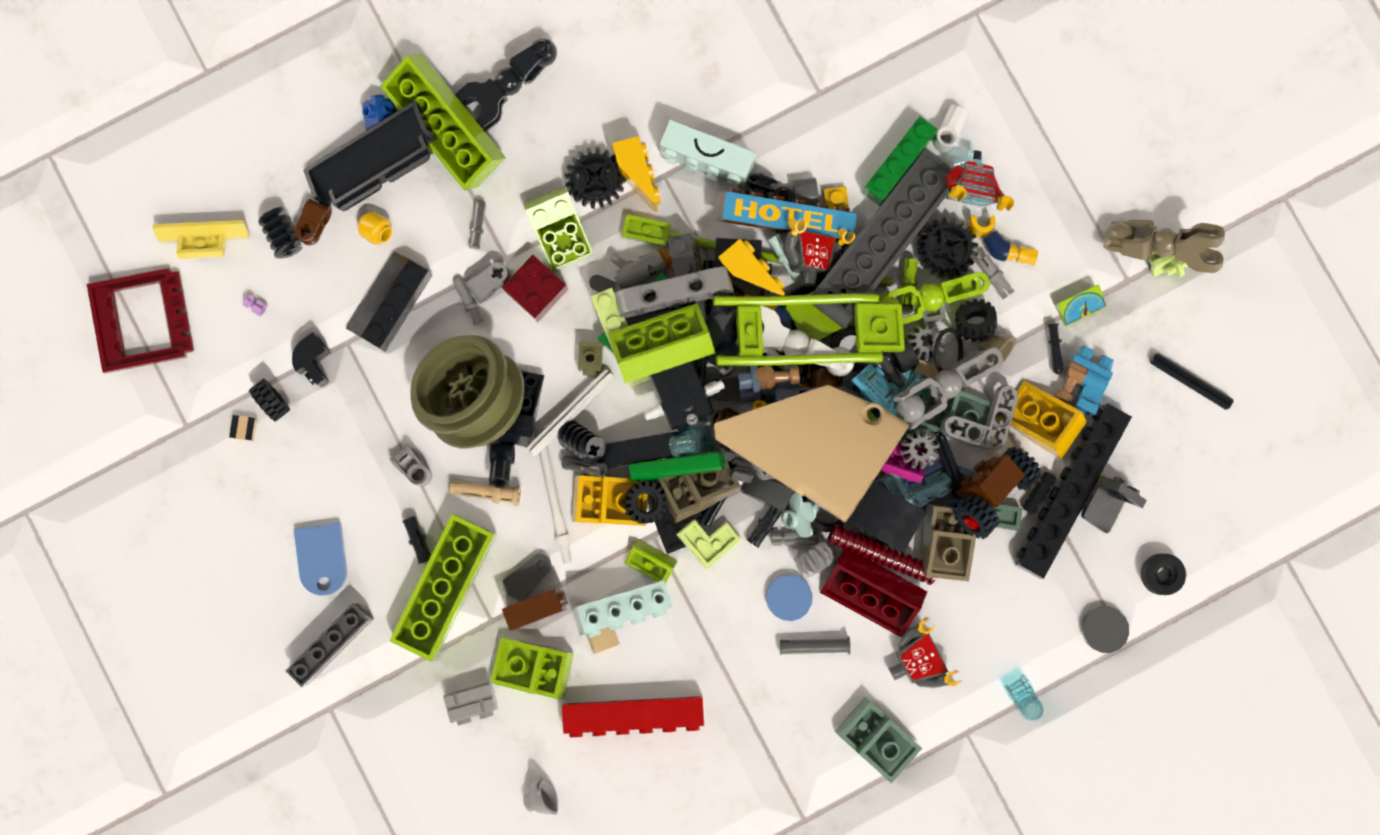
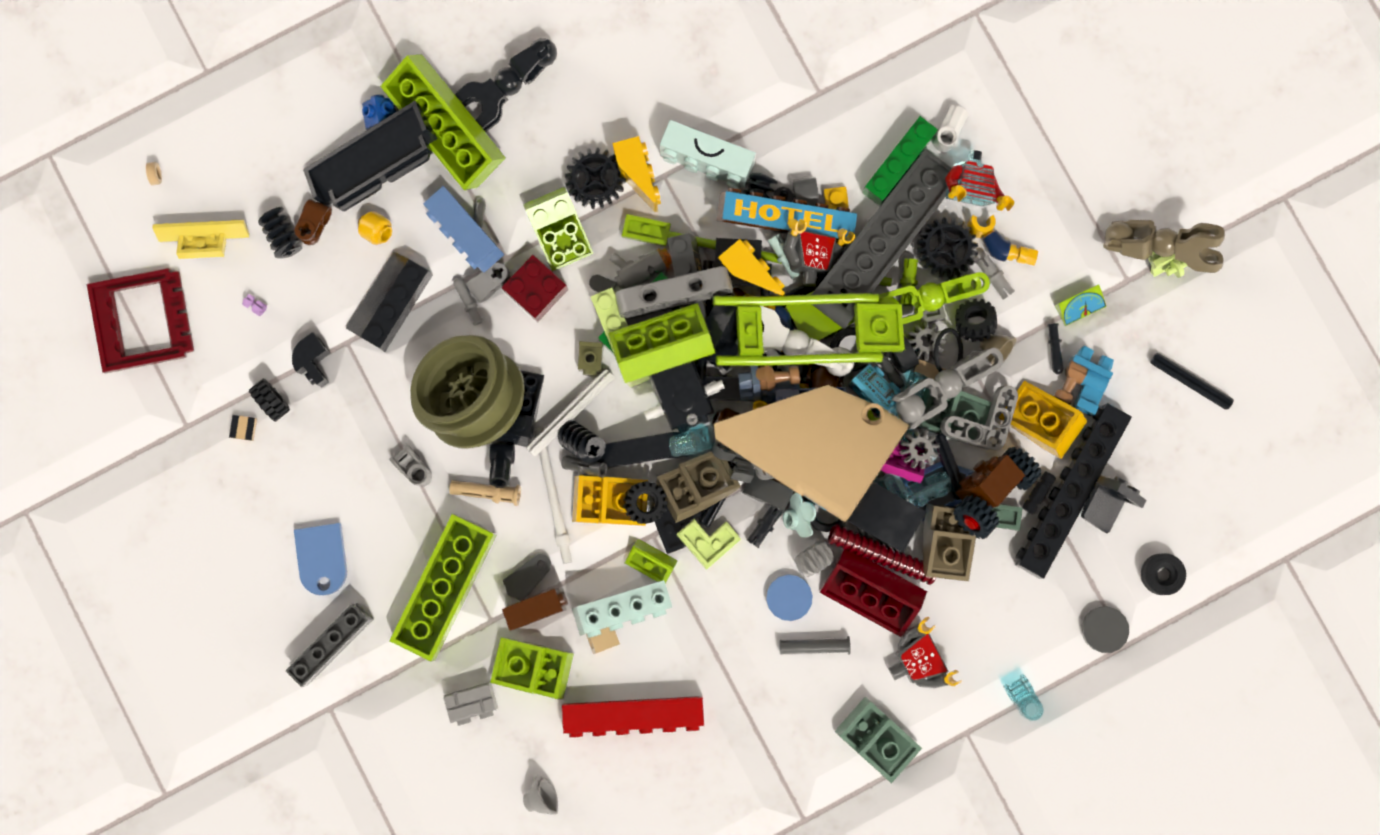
(153, 173): none -> tan tile
(417, 539): black pin -> none
(463, 229): none -> medium blue brick
(677, 466): green brick -> none
(792, 539): light grey axle -> none

